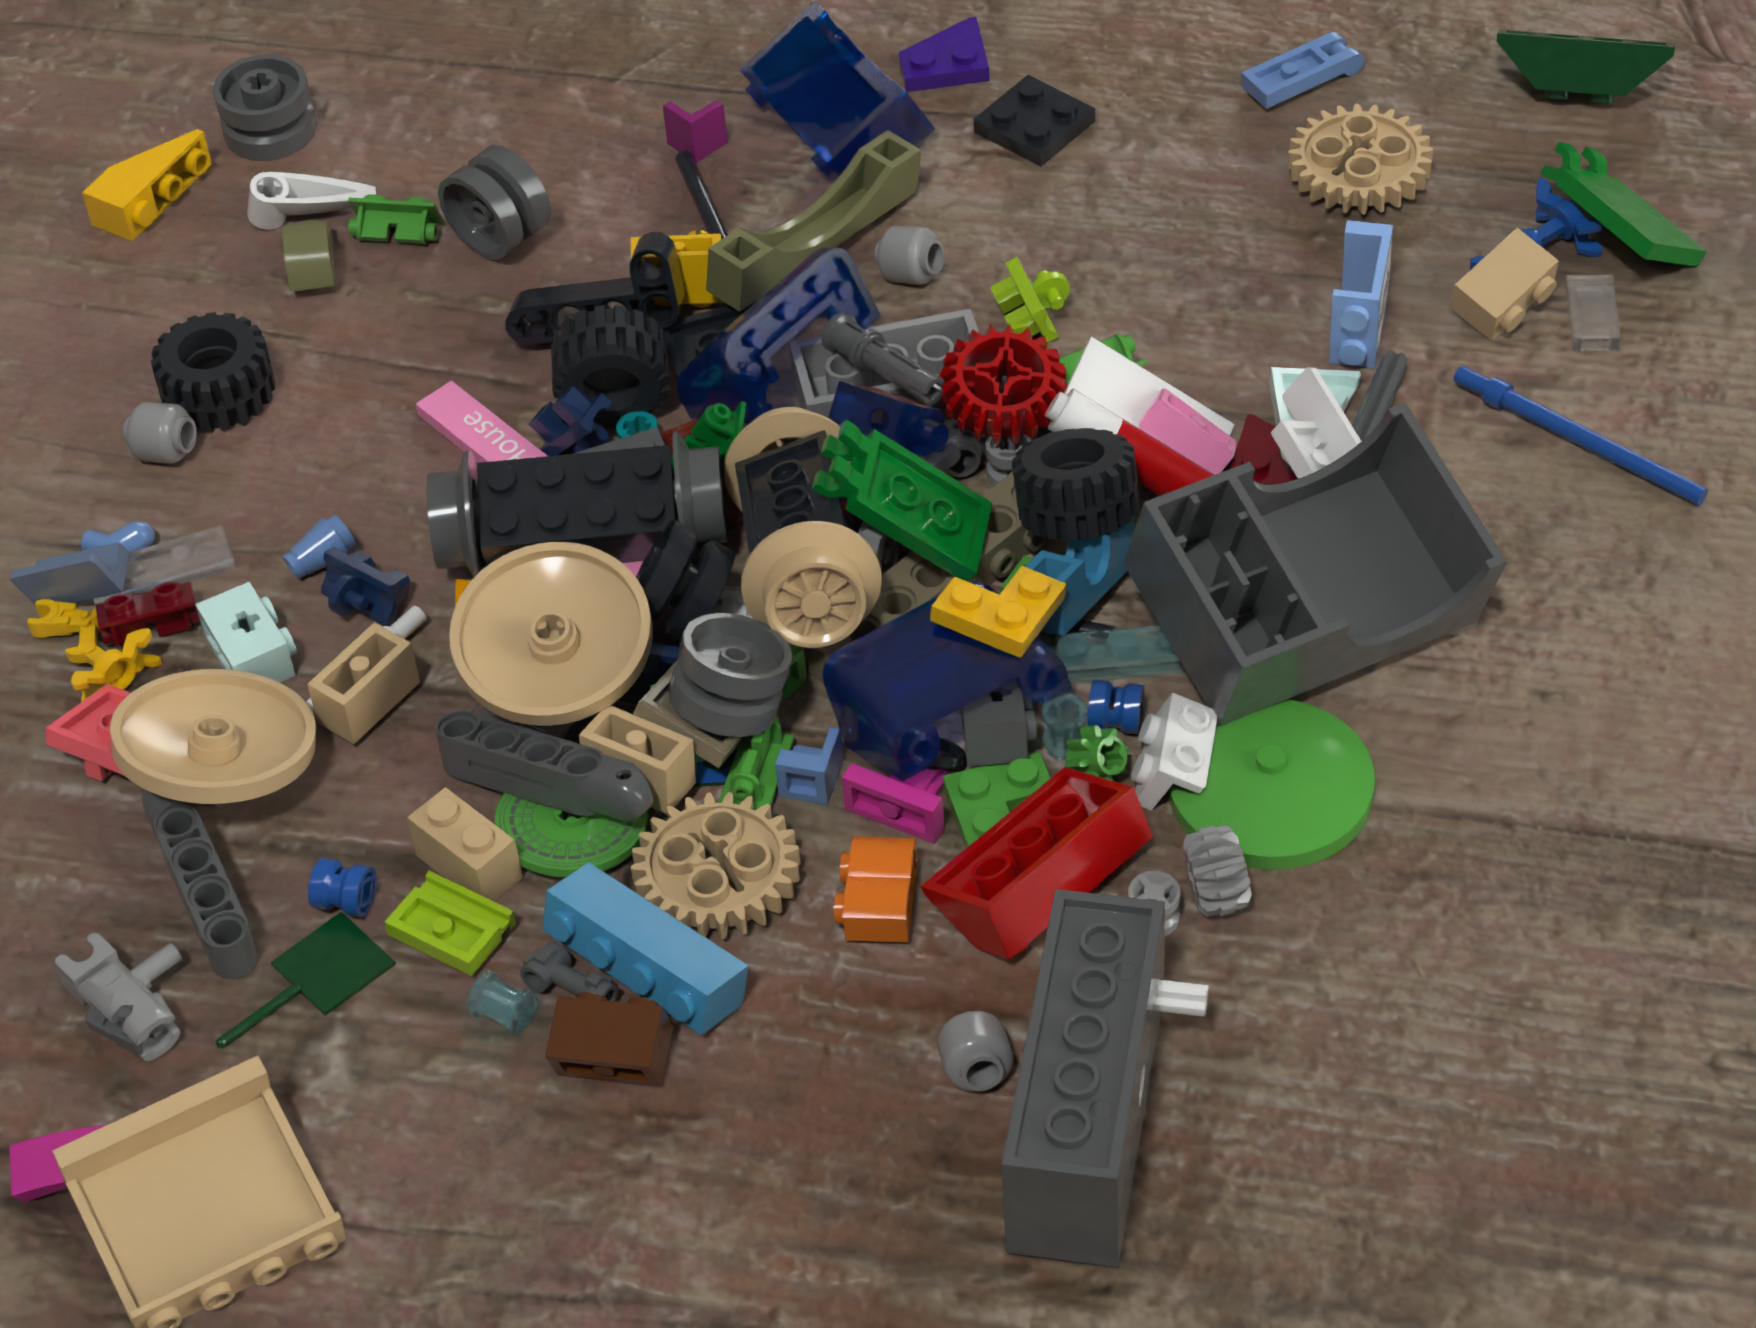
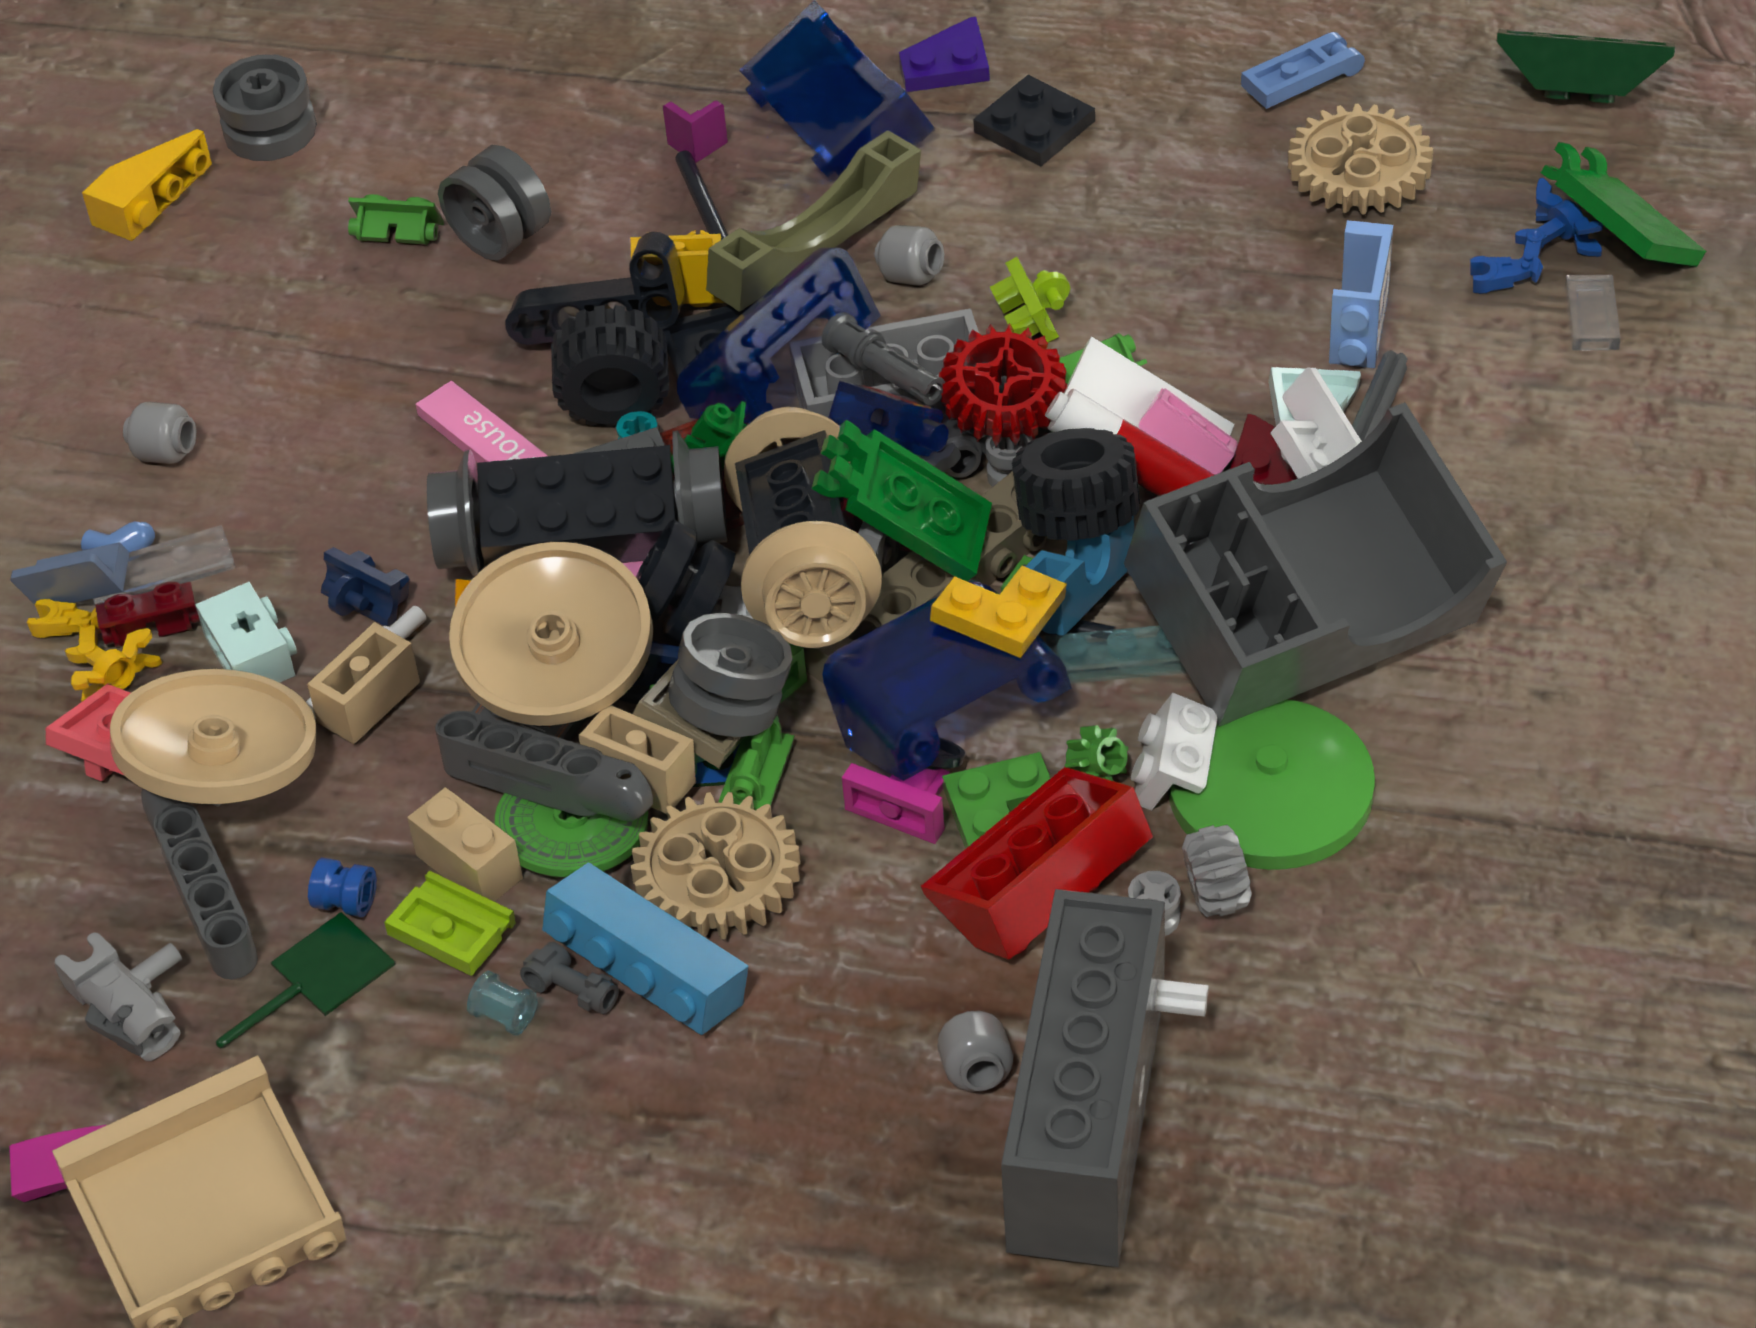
(214, 369): black tyre -> none
(283, 194): white piece -> none
(309, 255): olive brick -> none
(309, 551): medium blue cone -> none
(571, 422): dark blue hips -> none
(609, 1039): reddish brown brick -> none
(809, 771): medium blue panel -> none
(878, 889): orange brick -> none
(998, 726): dark grey brick -> none
(1063, 720): clear light blue bush -> none
(1127, 707): blue wheel -> none
(1502, 395): blue bar -> none
(1505, 284): tan brick -> none

